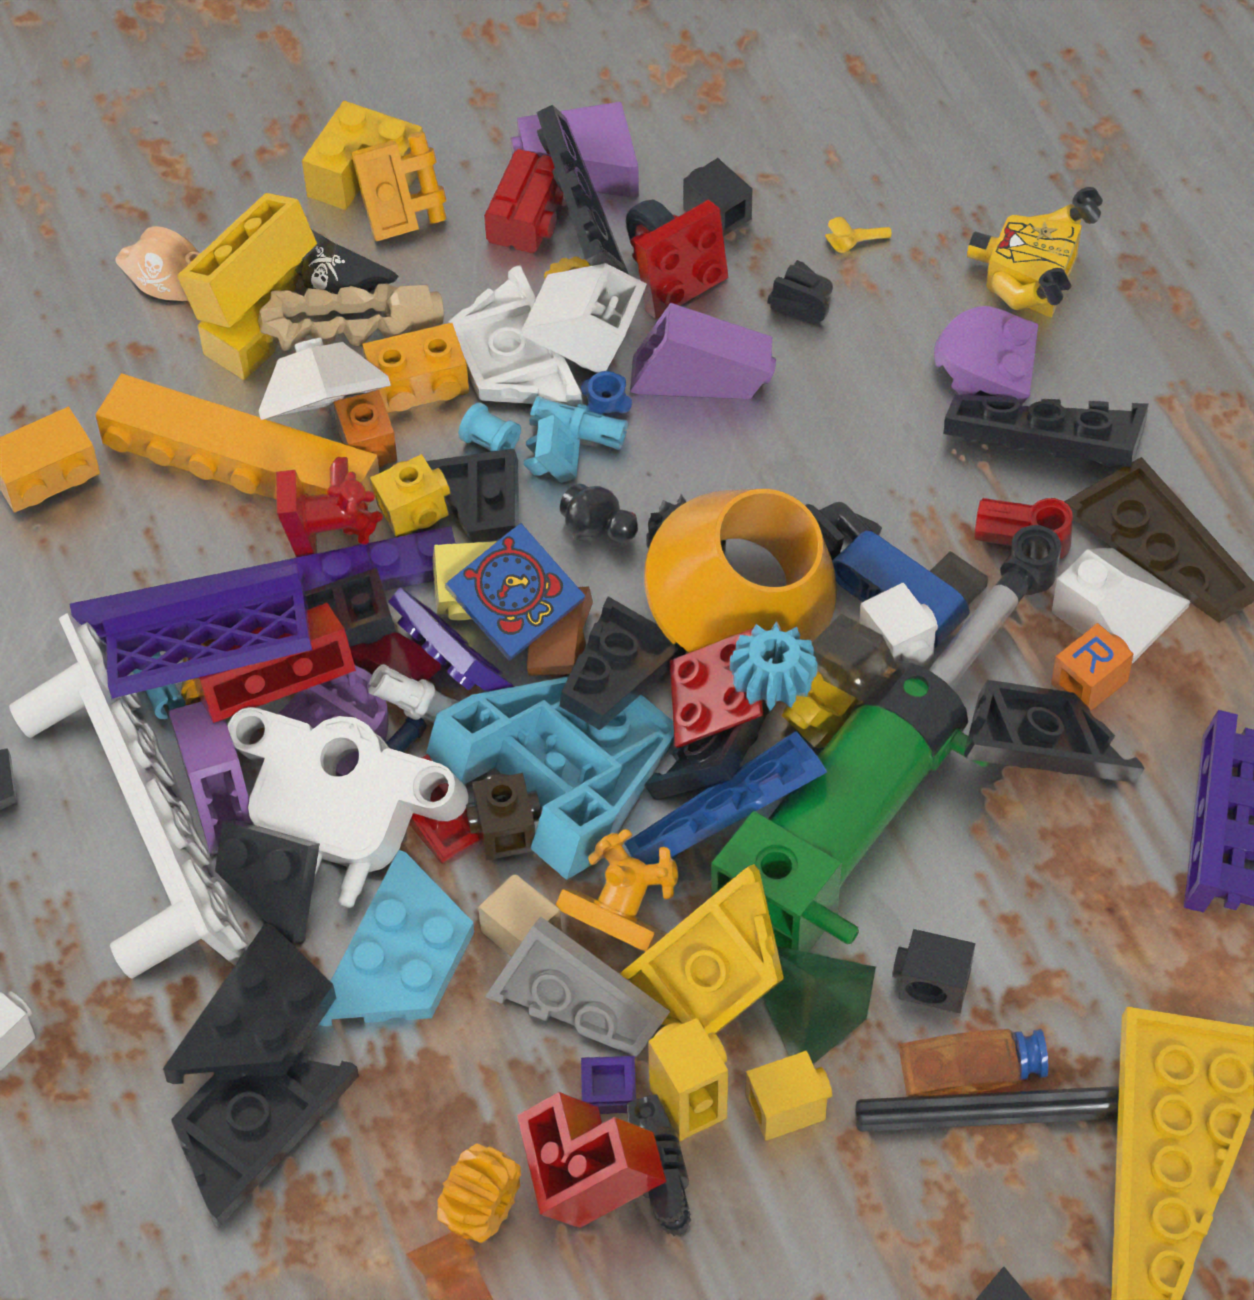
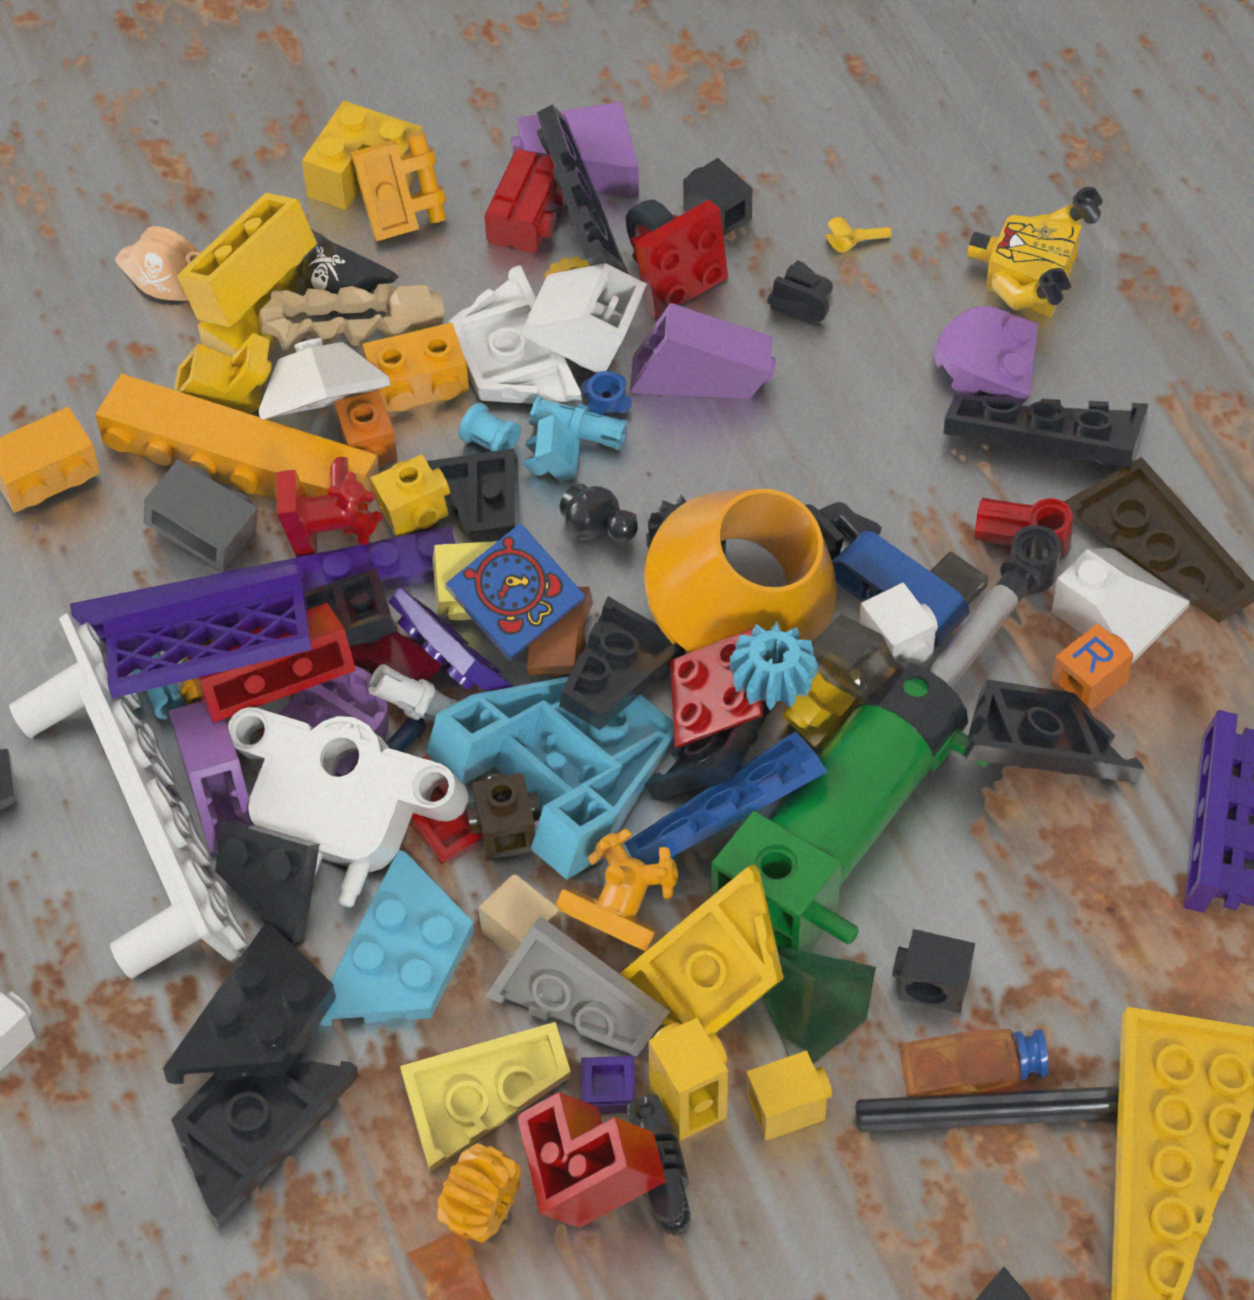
(200, 514): none -> dark grey brick
(227, 379): none -> yellow brick
(480, 1087): none -> light yellow wing

